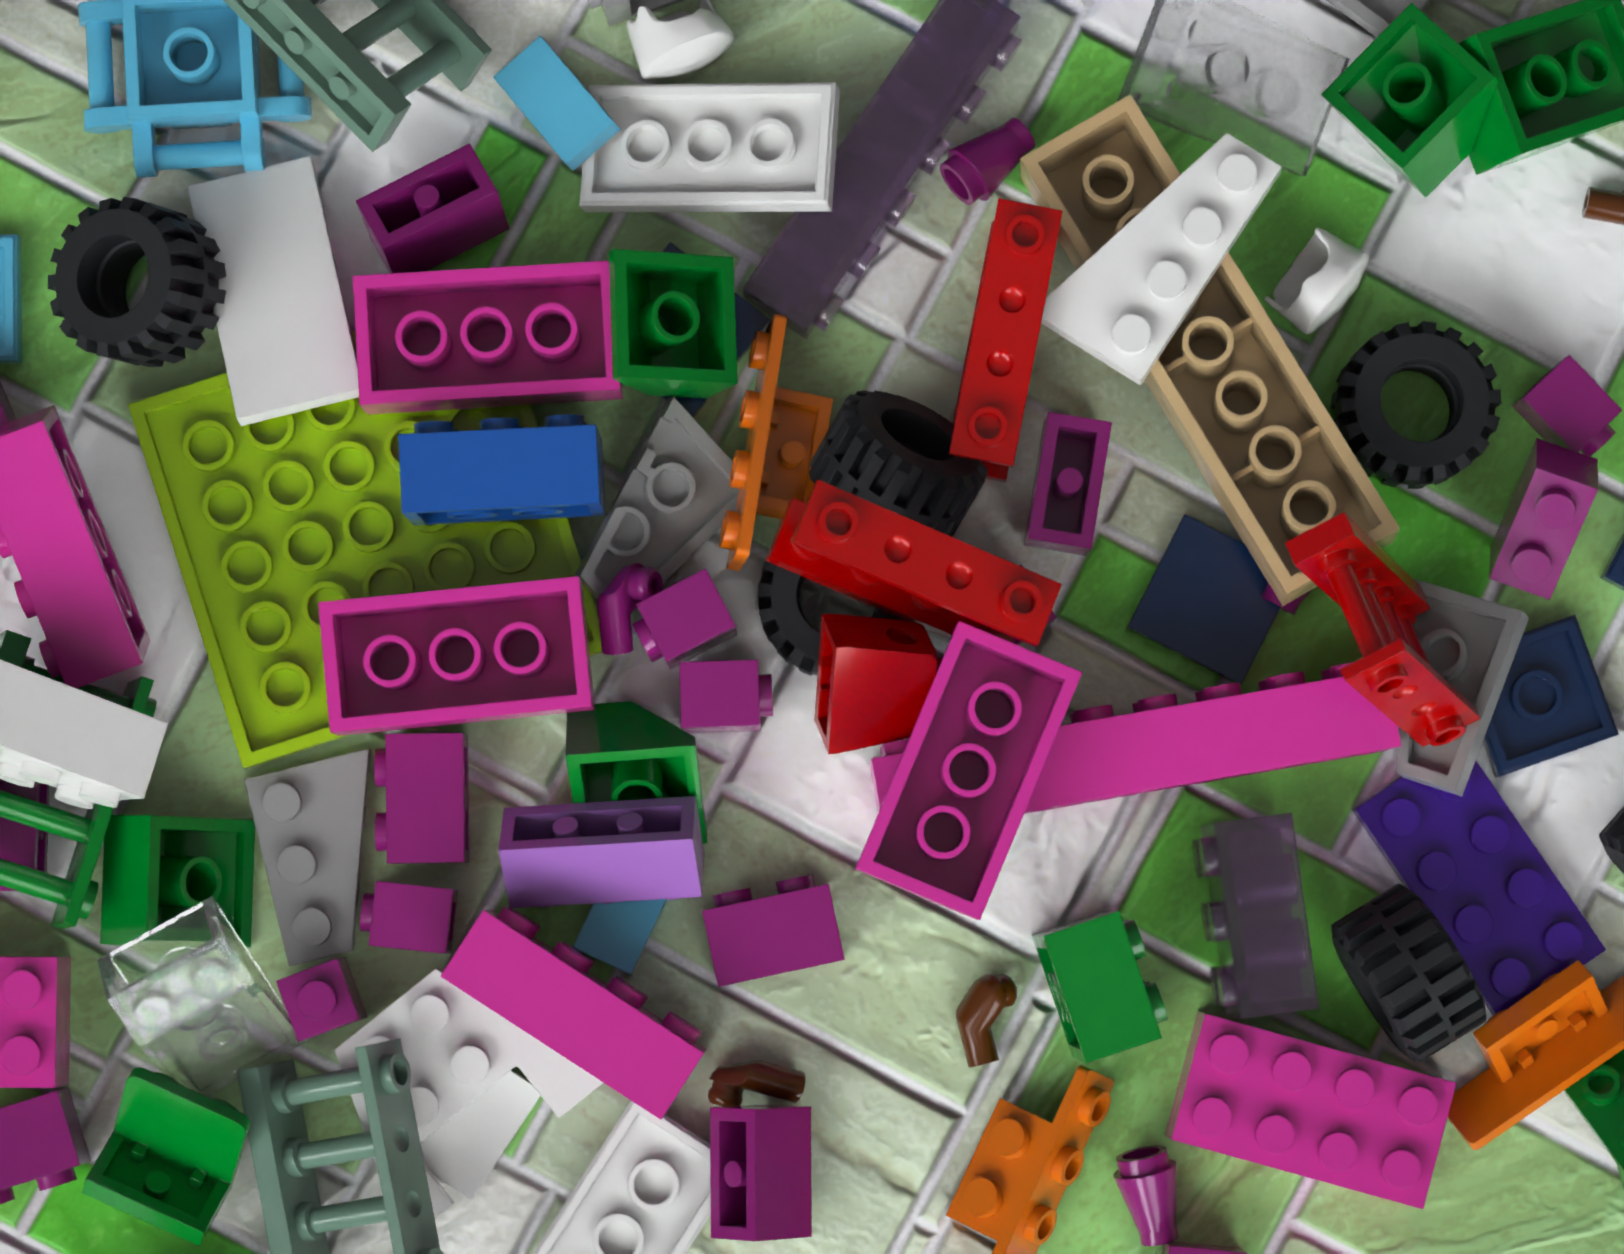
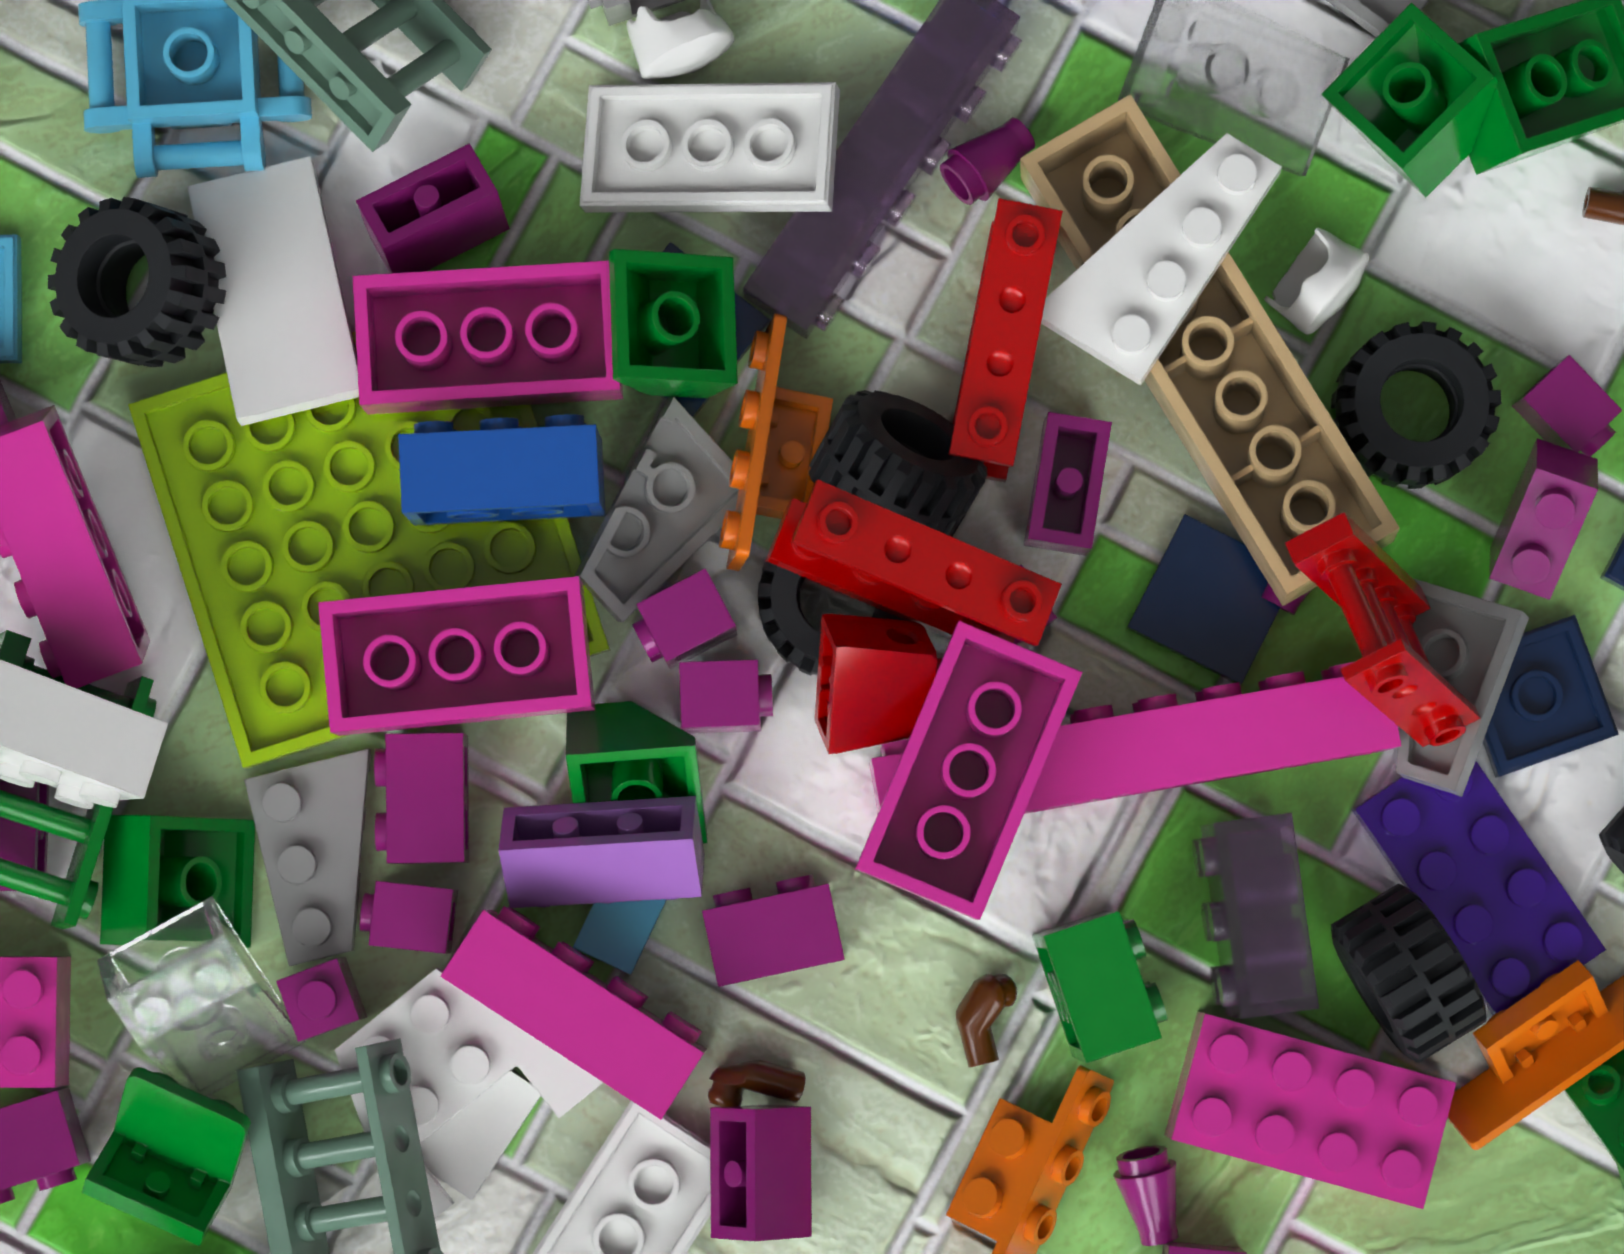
(556, 103): medium azure tile -> none
(618, 602): magenta arm -> none

